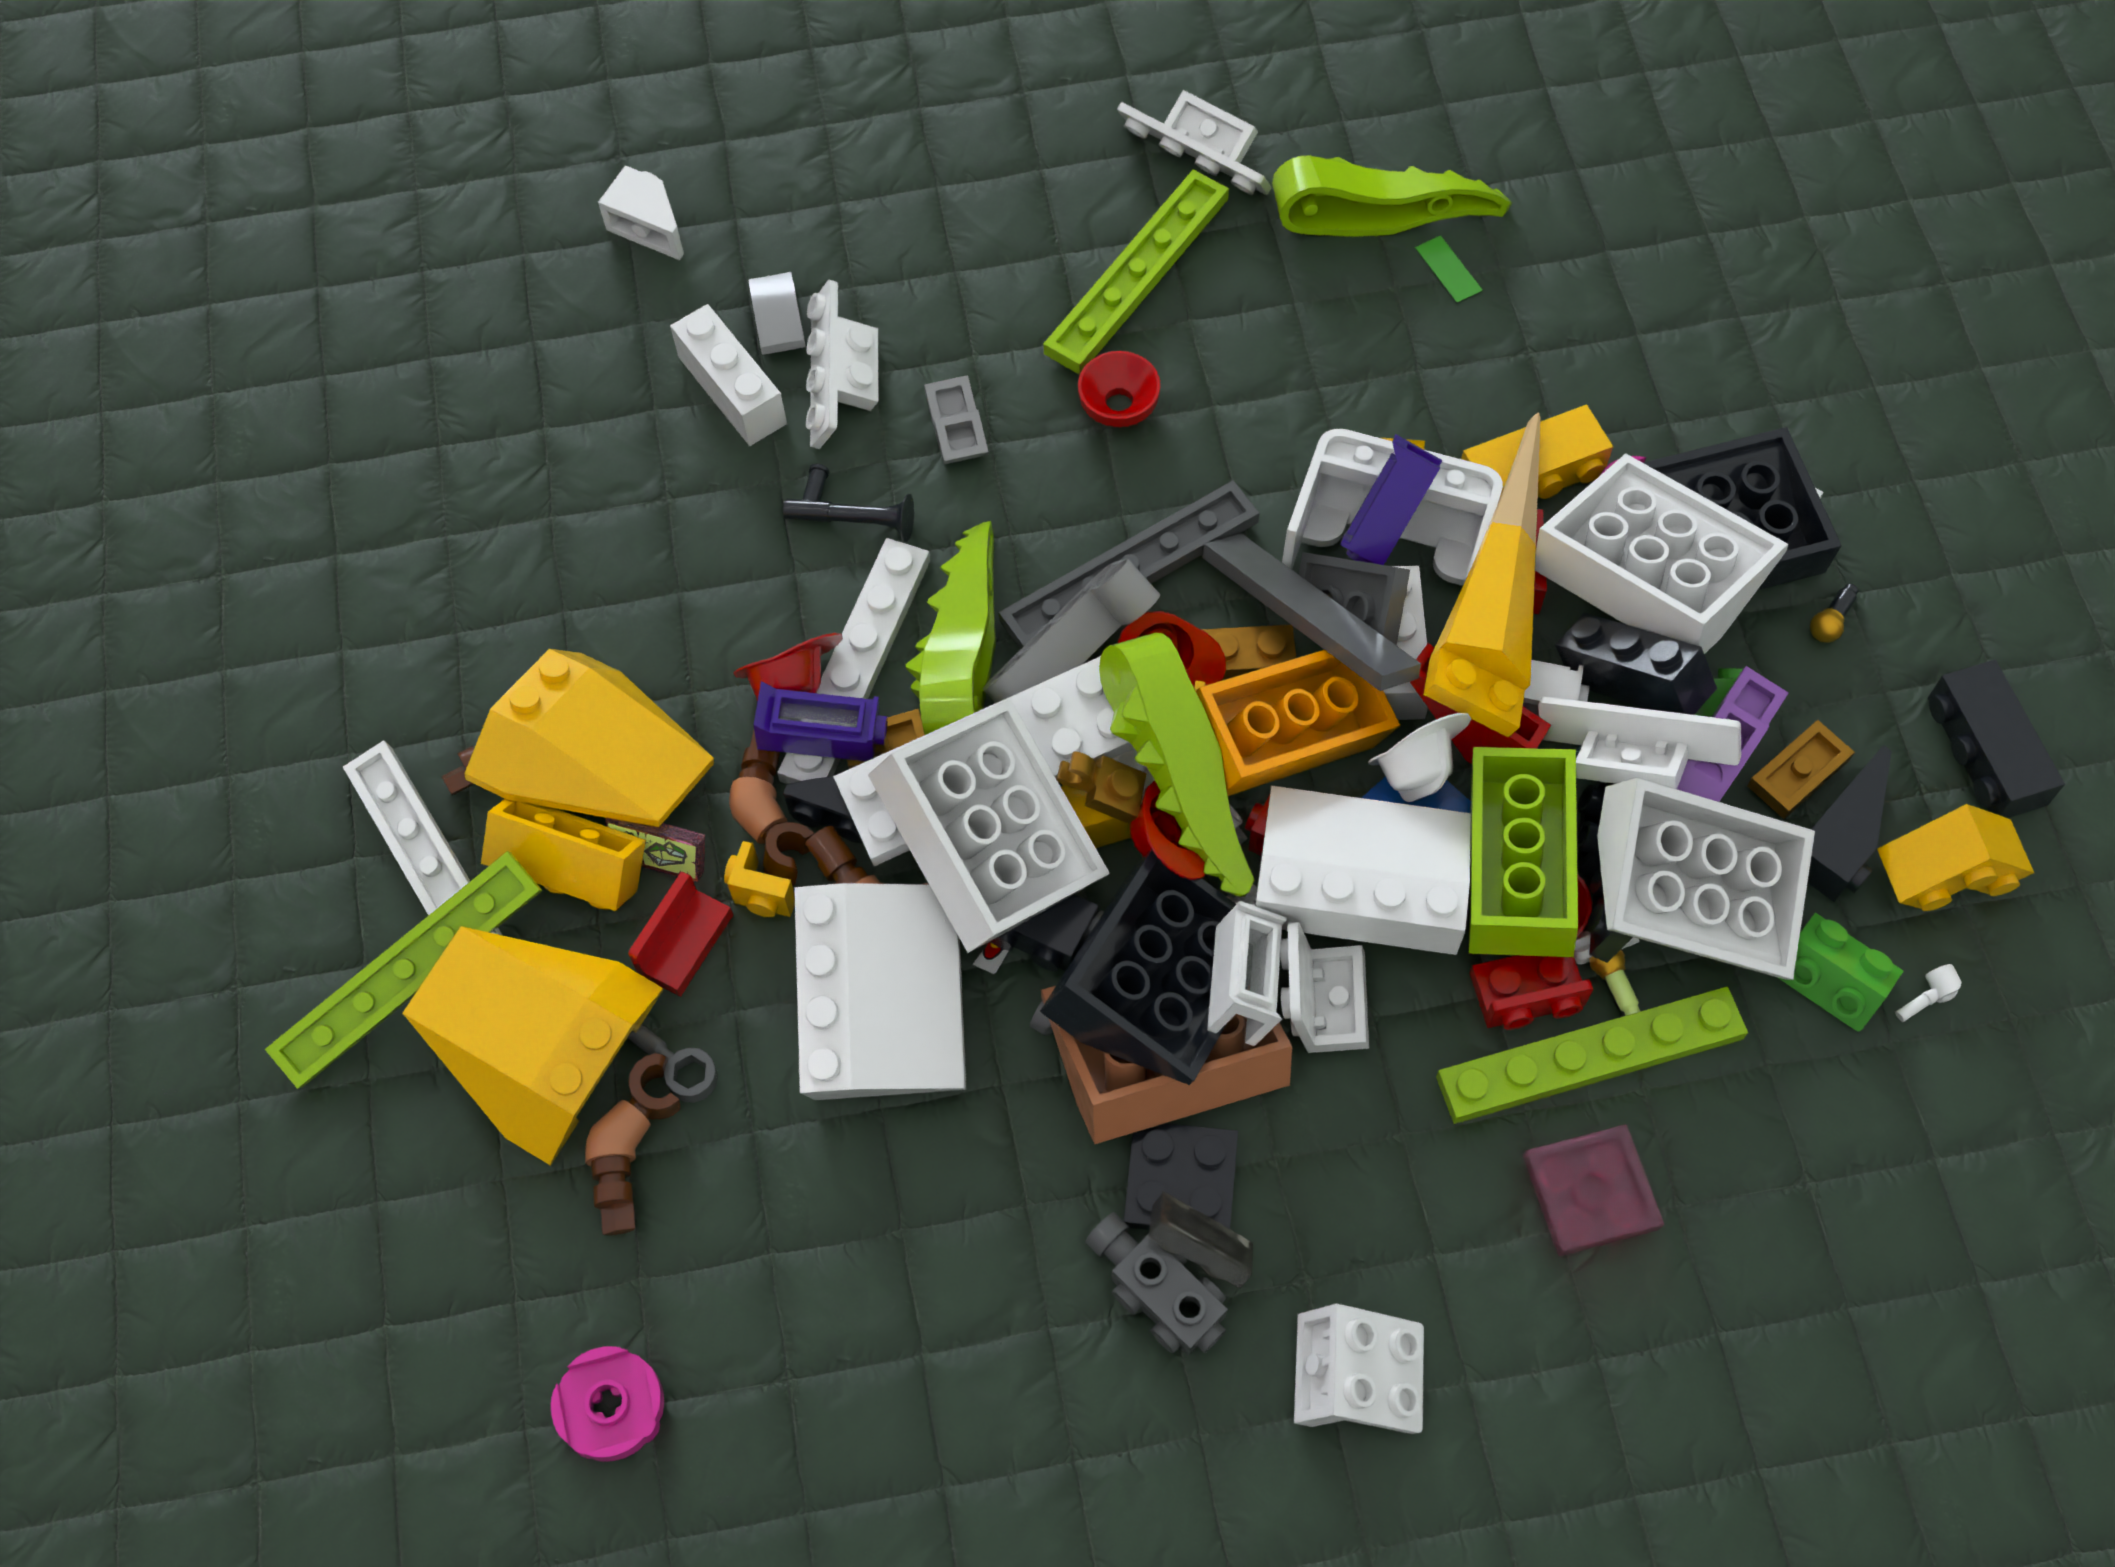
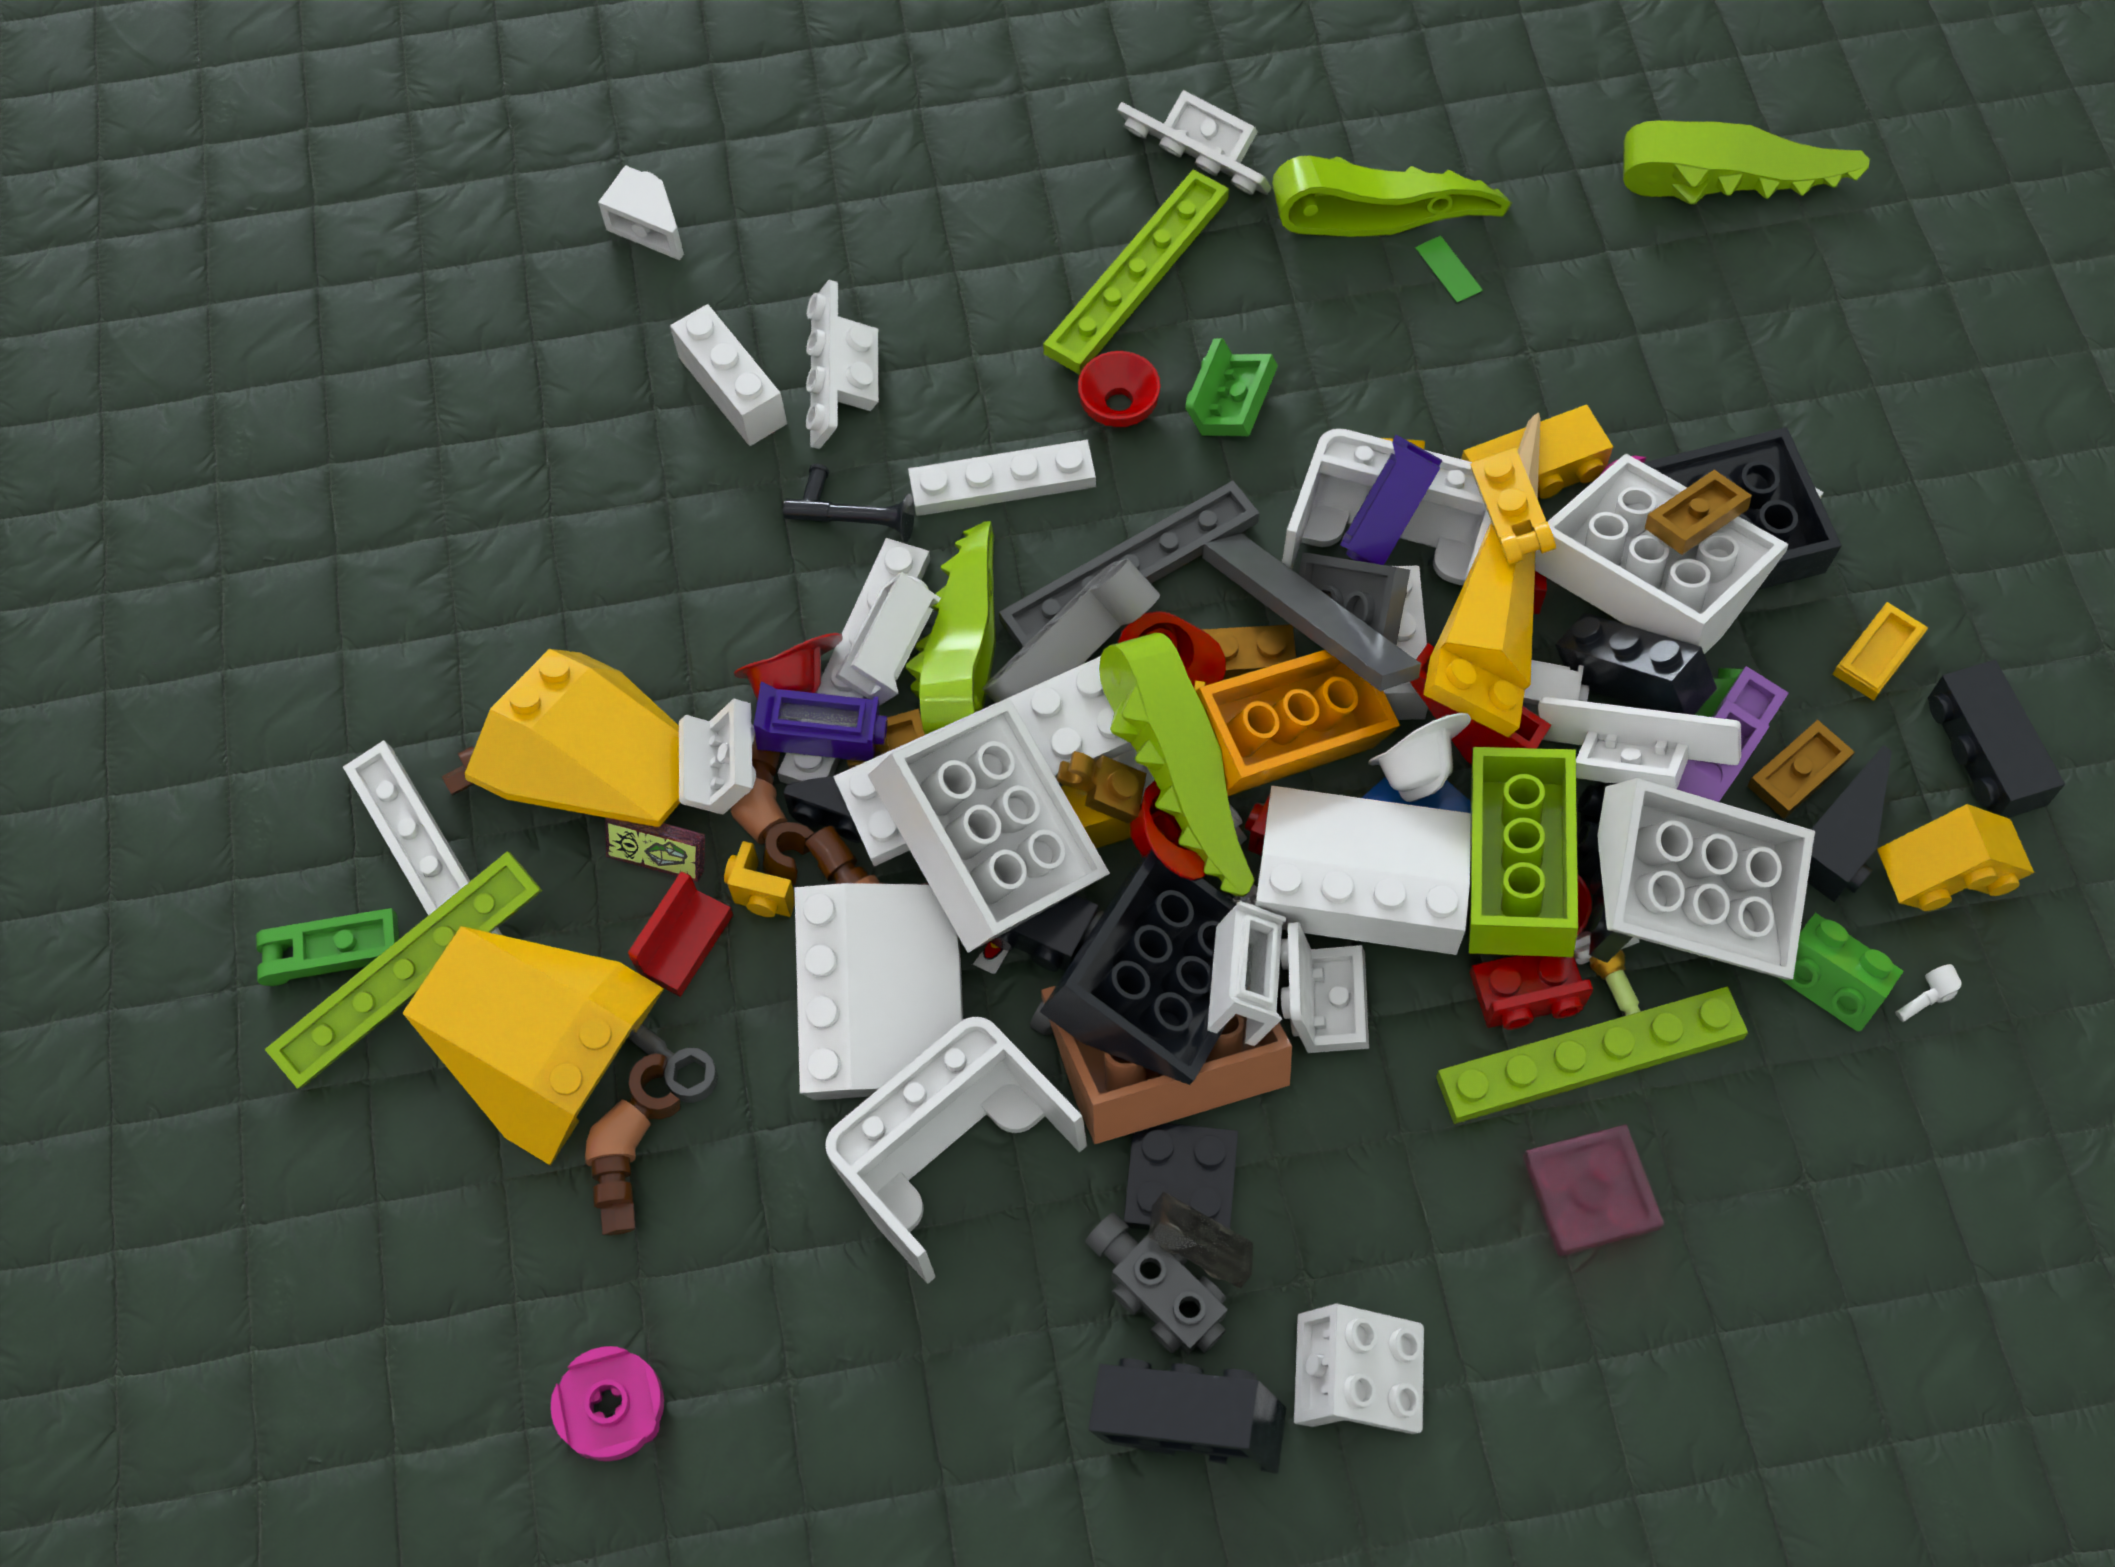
(324, 945): none -> bright green plate
(566, 852): yellow brick -> none
(716, 758): none -> white bracket
(776, 313): light grey slope -> none
(887, 637): none -> white window
(926, 1110): none -> white windscreen
(956, 420): light grey slope -> none
(1002, 477): none -> white plate
(1188, 1412): none -> black wedge
(1229, 391): none -> bright green bracket
(1512, 505): none -> yellow plate
(1698, 512): none -> pearl gold plate
(1727, 157): none -> lime animal
(1829, 623): pearl gold piece -> none
(1880, 651): none -> yellow tile

